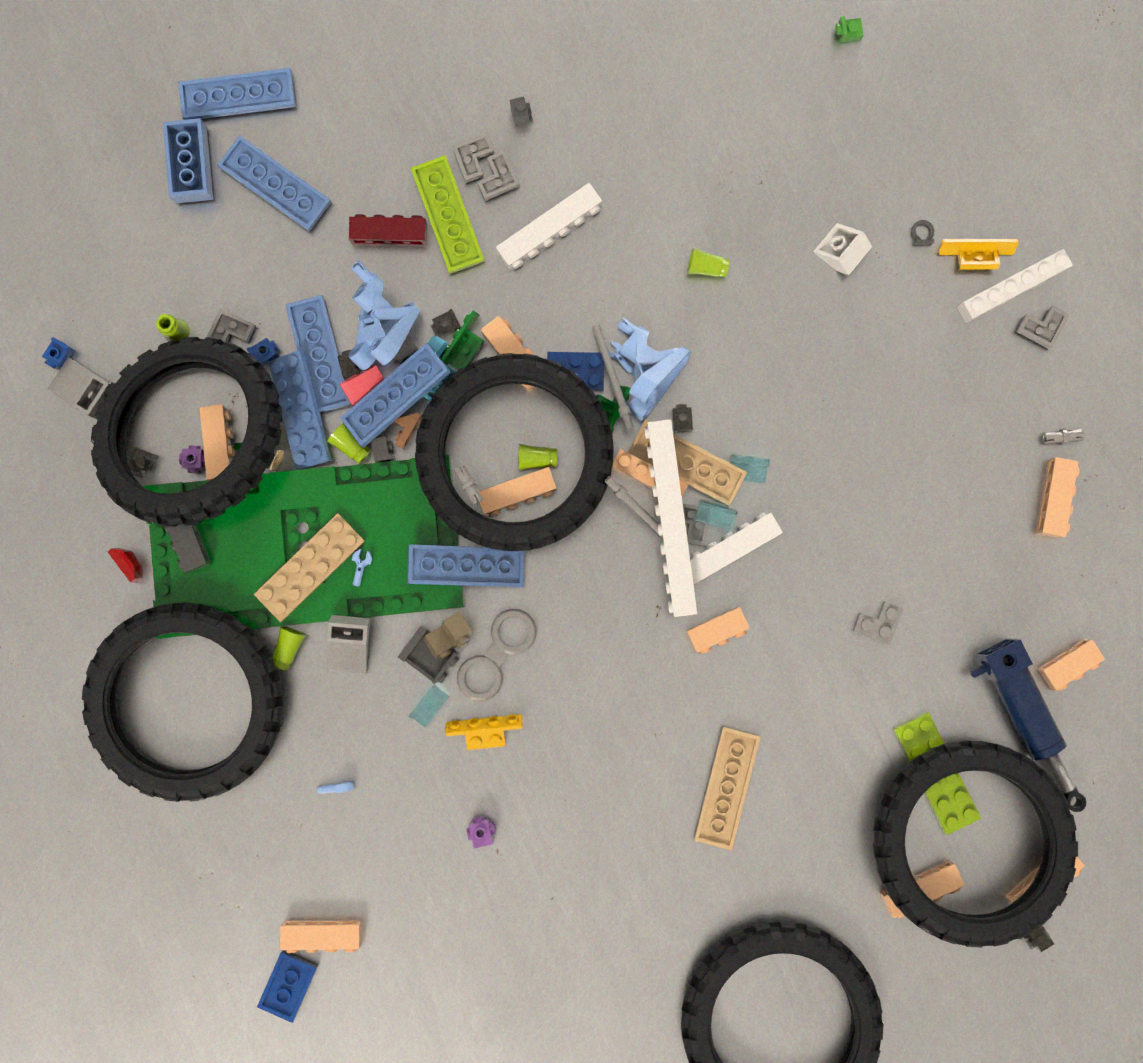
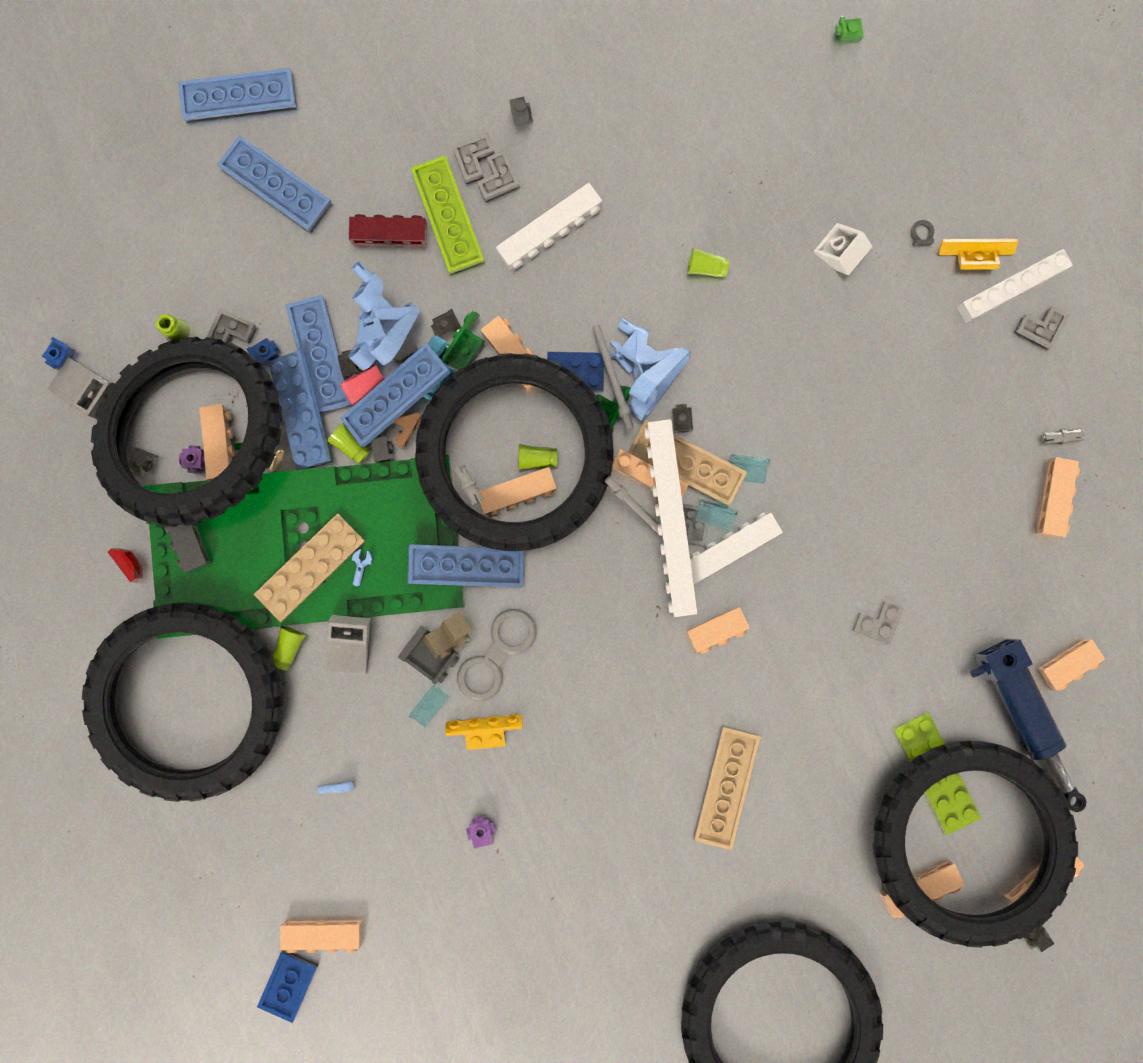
(187, 160): medium blue brick -> none

